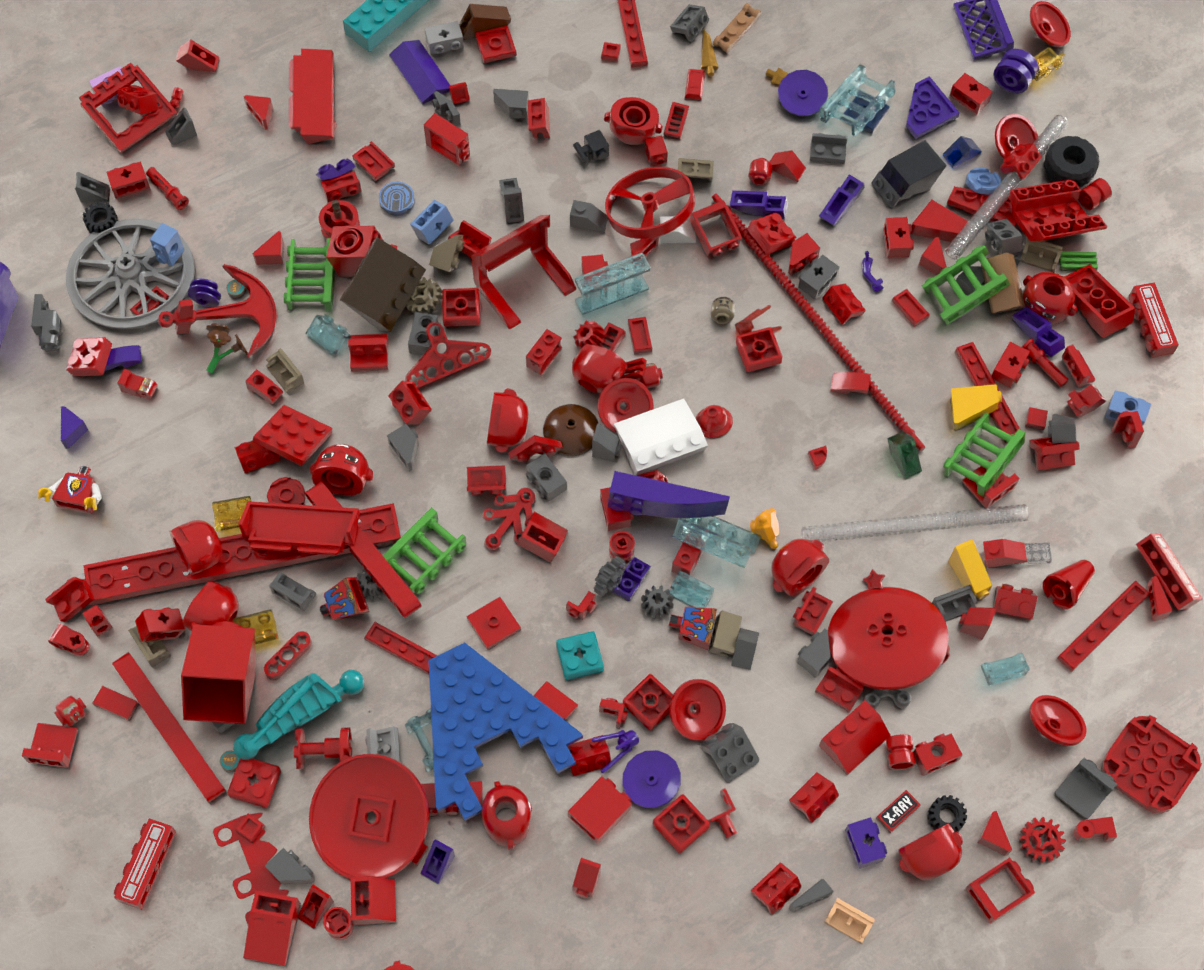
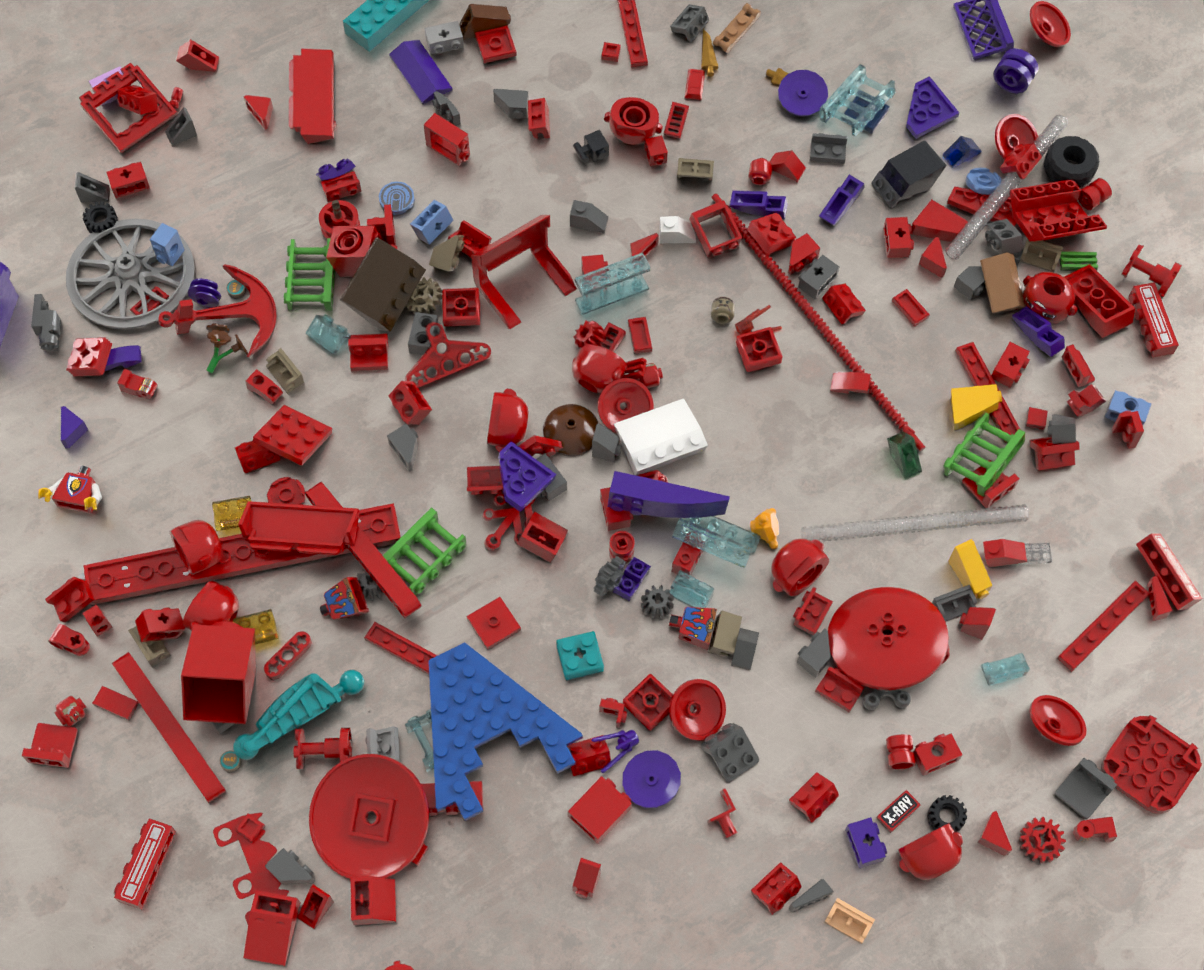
(154, 175): red pin -> none
(260, 792): red brick -> none
(271, 251): red slope -> none
(292, 591): dark grey hinge -> none
(338, 923): red wheel -> none
(342, 470): red piece -> none
(373, 161): red plate -> none
(385, 225): none -> red bracket
(437, 861): dark purple slope -> none
(459, 93): red tile -> none
(512, 200): dark grey bracket -> none
(514, 830): red piece -> none
(522, 476): none -> dark purple plate
(543, 352): red hinge -> none
(556, 700): red slope -> none
(587, 605): red bracket -> none
(651, 201): red piece -> none
(681, 810): red brick -> none
(714, 421): red hat -> none
(818, 456): red tile -> none
(855, 737): red slope -> none
(866, 265): dark purple piece -> none
(874, 580): red piece -> none
(971, 93): red brick -> none
(981, 292): bright green fence -> none
(984, 902): red window -> none
(1015, 602): red bracket -> none
(1038, 356): red pin -> none
(1047, 62): clear yellow bracket -> none
(1068, 583): red cone -> none
(1158, 273): none -> red piece

